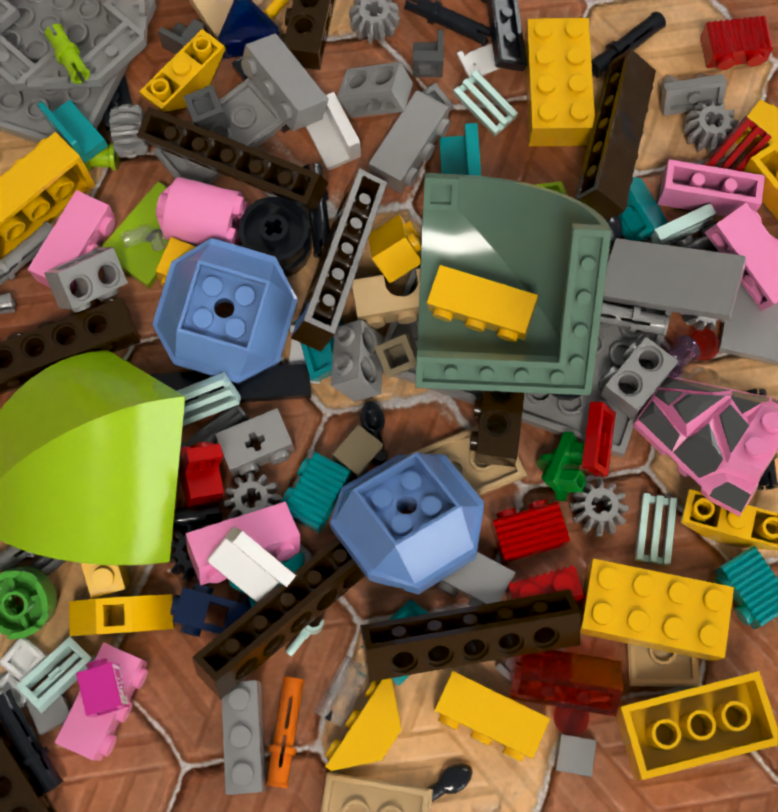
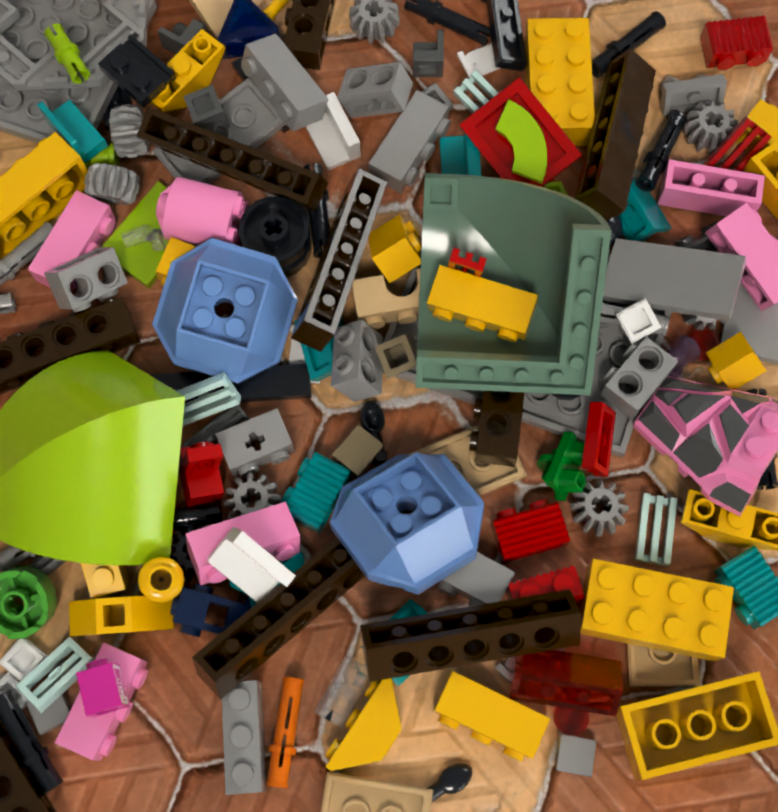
(111, 184): none -> light grey gear
(137, 71): none -> black plate
(152, 587): none -> yellow head
(303, 634): light aqua hand -> none
(466, 263): none -> red tile
(497, 150): none -> red piece
(526, 140): none -> lime tile
(637, 320): none -> white tile
(657, 158): none -> black pin
(683, 226): light aqua tile -> none
(734, 362): none -> yellow brick

